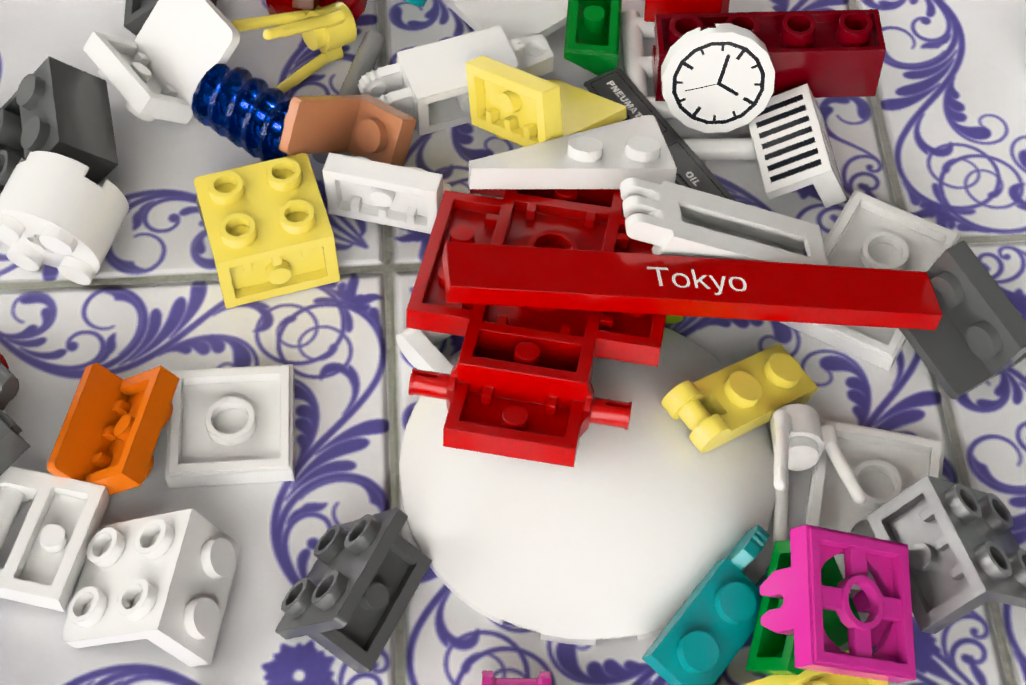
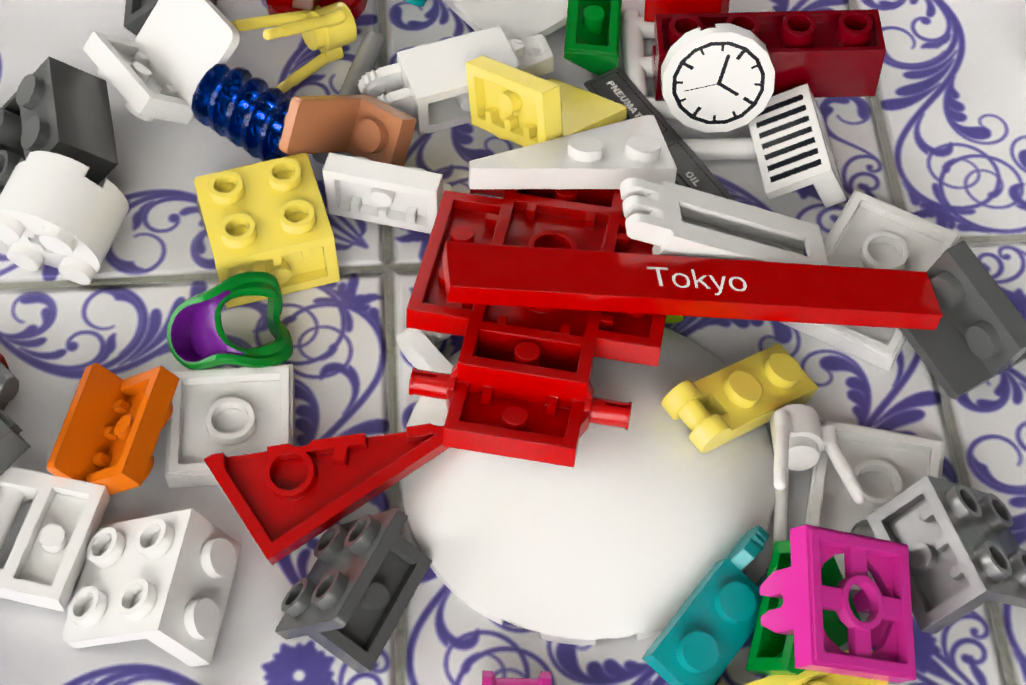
(197, 331): none -> green piece
(304, 490): none -> red wing

